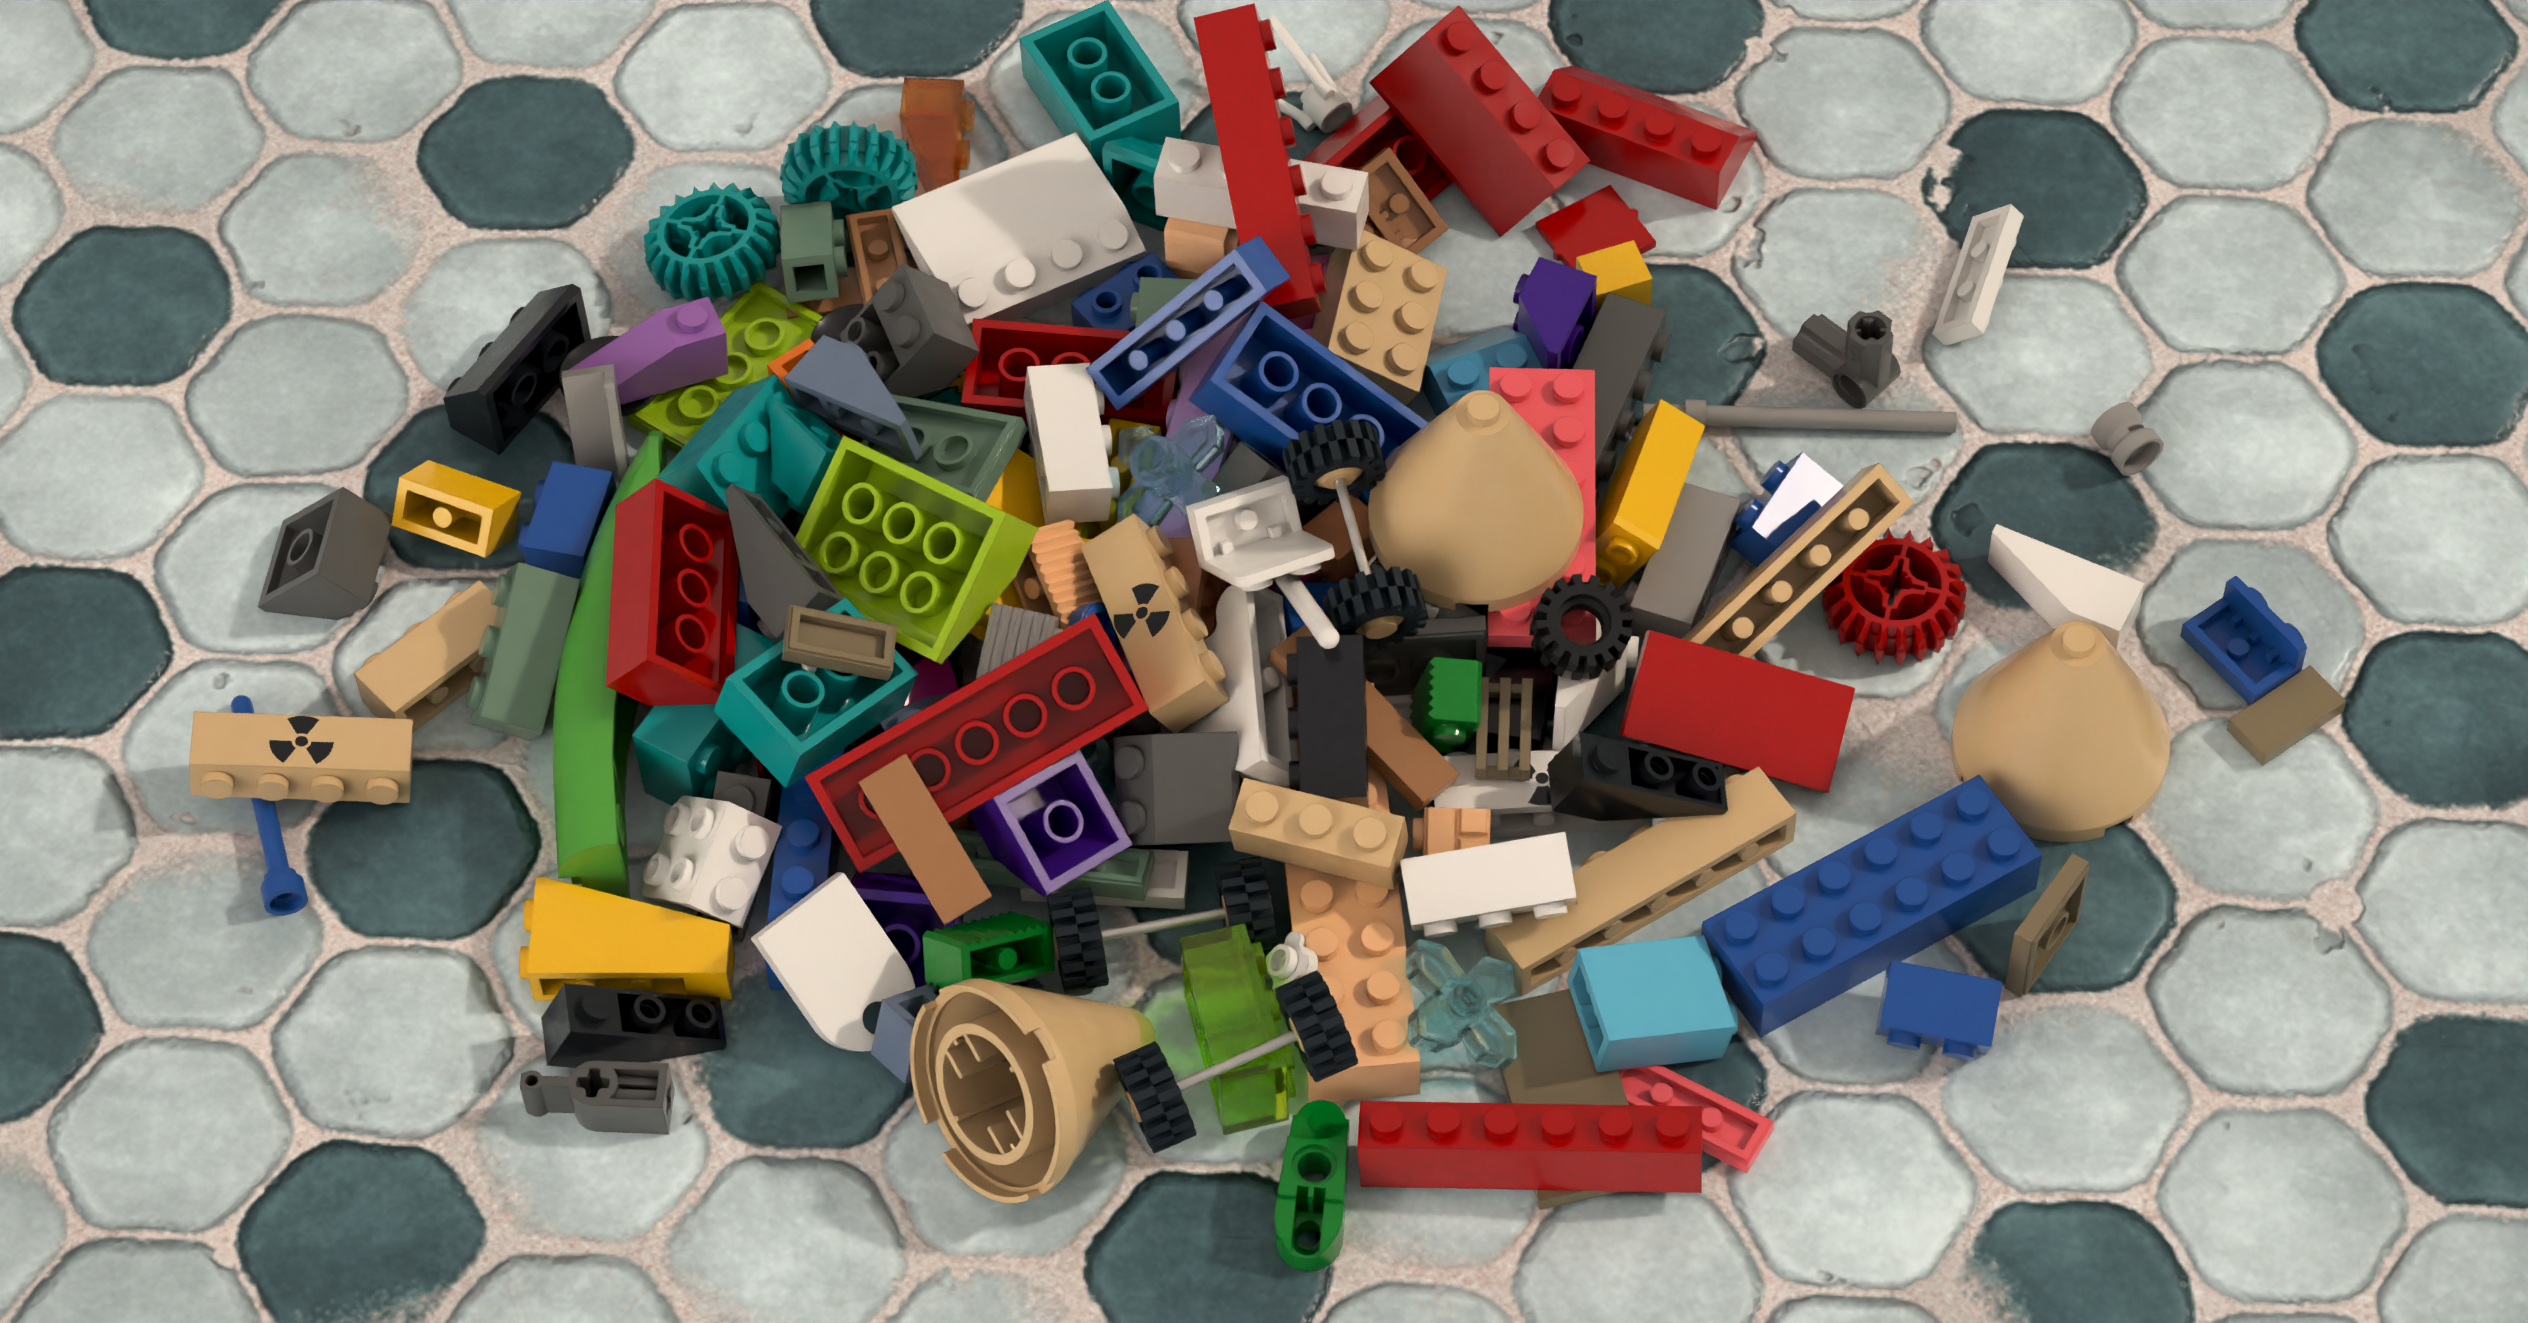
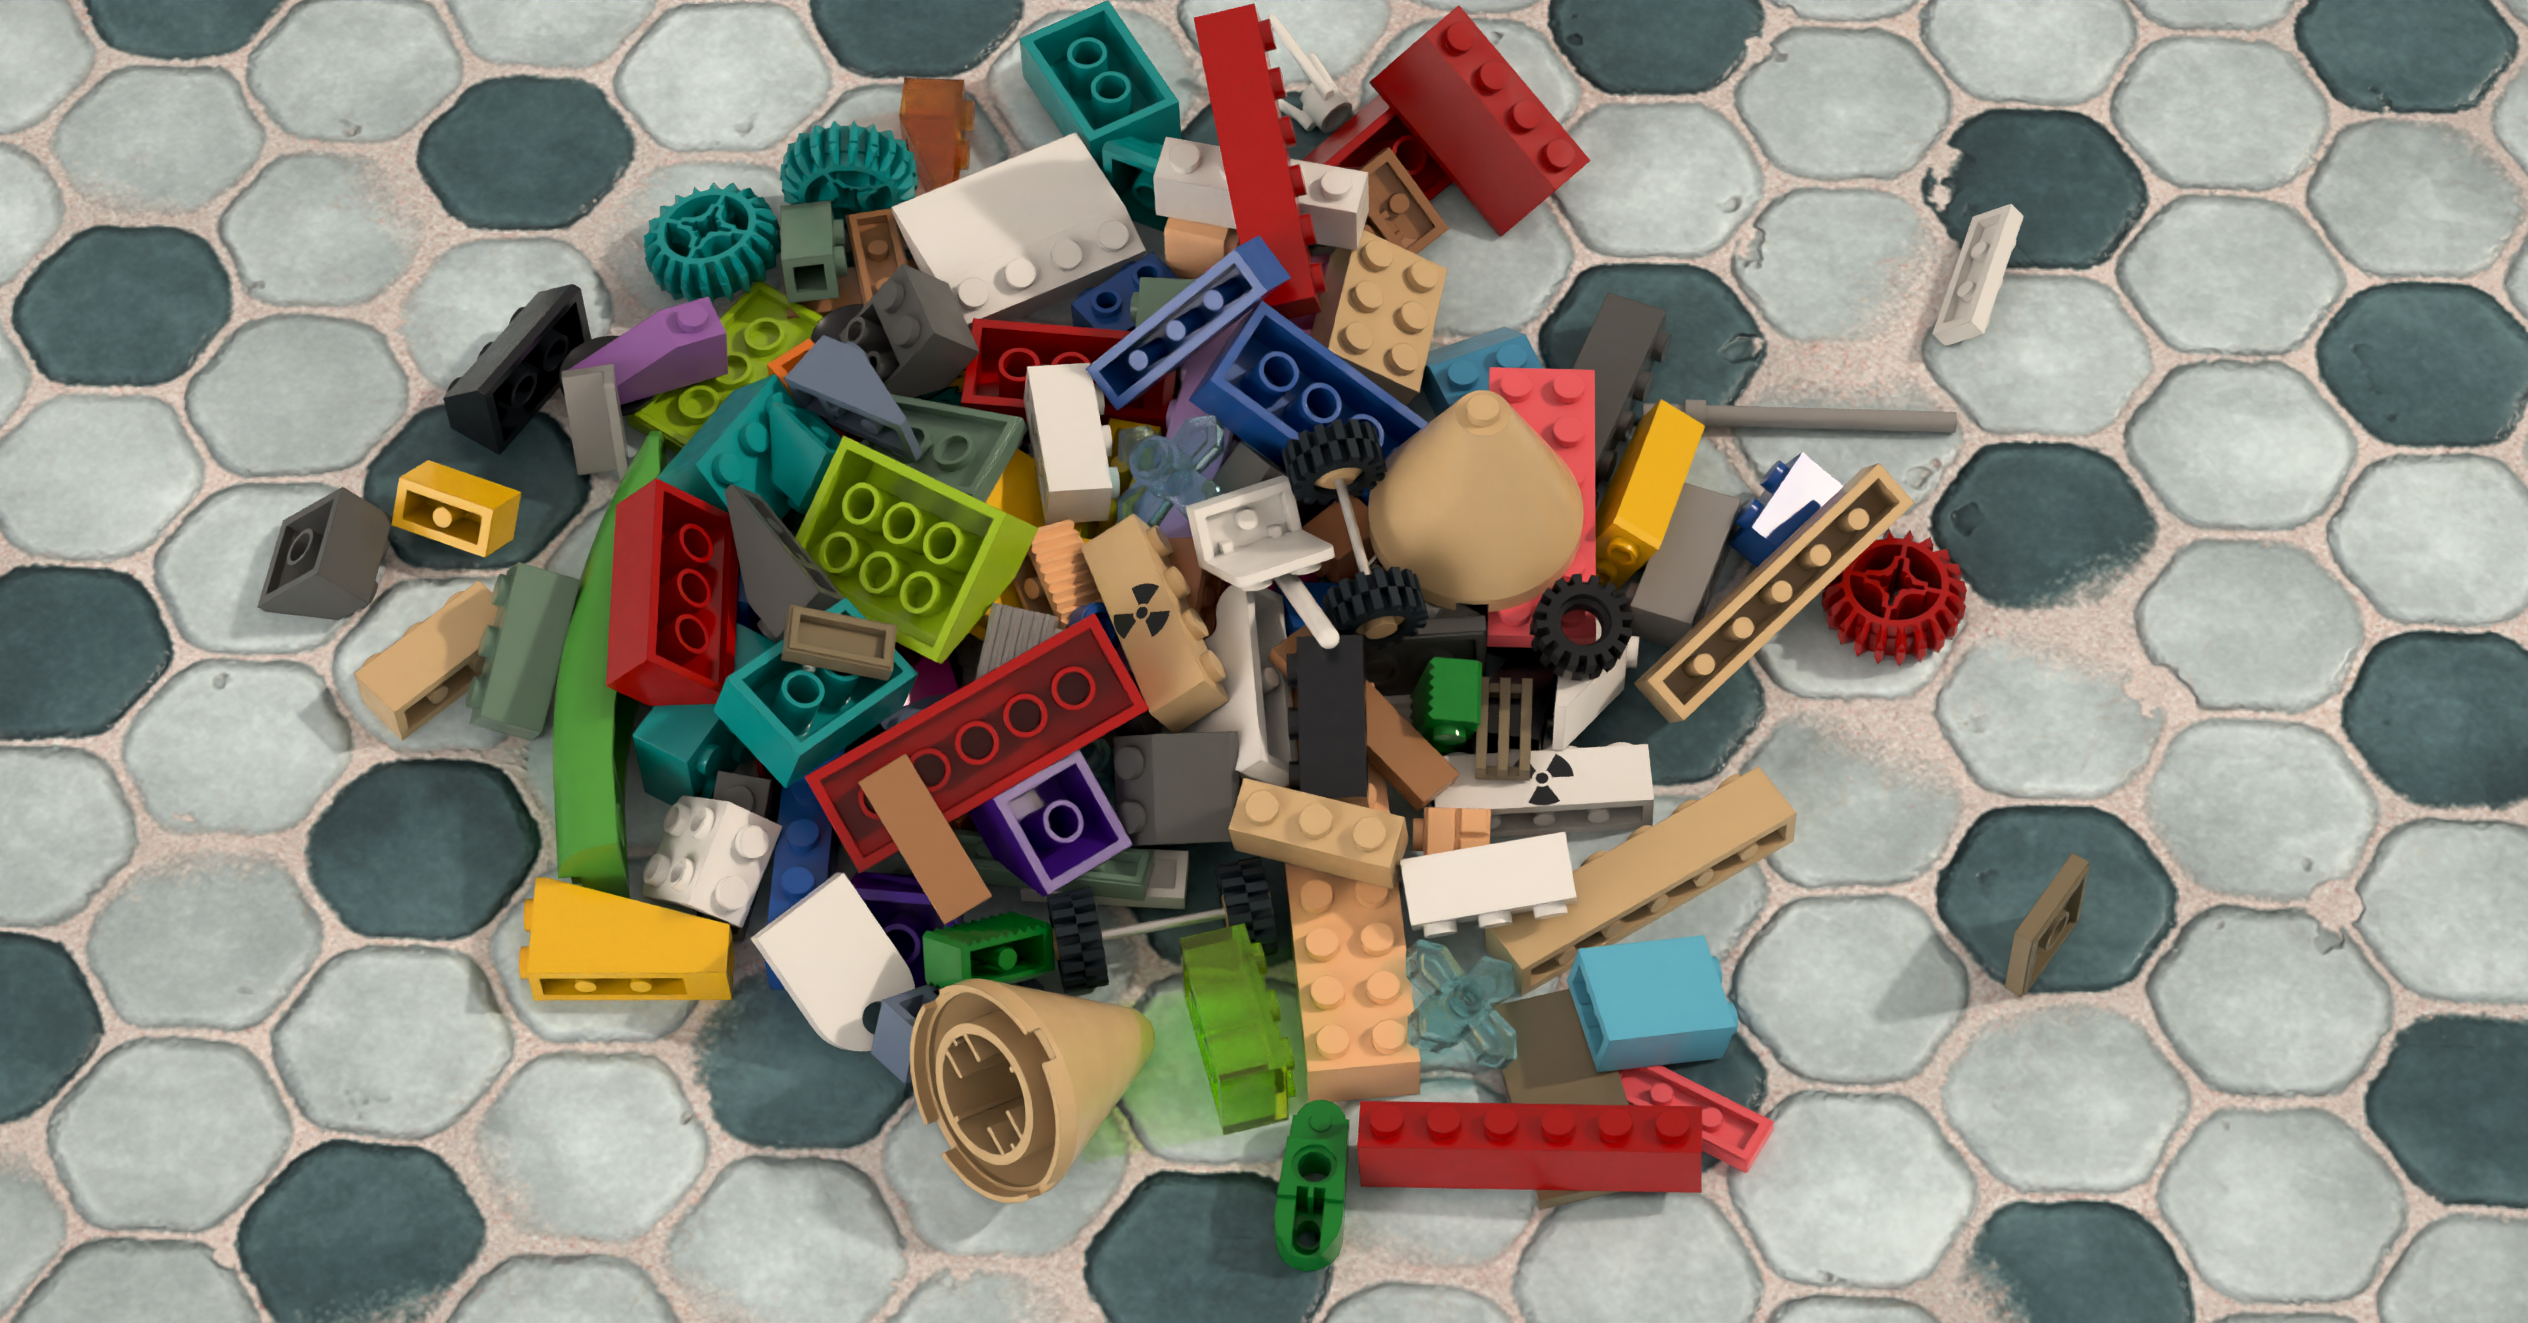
(282, 887): blue piece -> none
(301, 757): tan brick -> none
(566, 517): blue brick -> none
(628, 1025): black slope -> none
(628, 1099): dark grey piece -> none
(1290, 960): white plate -> none
(1314, 1028): black axle -> none
(1555, 311): dark purple slope -> none
(1593, 225): red piece -> none
(1619, 272): yellow brick -> none
(1630, 781): black slope -> none
(1648, 135): red slope -> none
(1737, 711): red tile -> none
(1855, 360): dark grey piece -> none
(1871, 905): blue brick -> none
(1938, 1010): blue brick -> none
(2063, 736): tan cone -> none
(2065, 585): white slope -> none
(2129, 442): light grey wheel -> none
(2246, 641): blue bracket -> none
(2286, 715): dark tan tile -> none

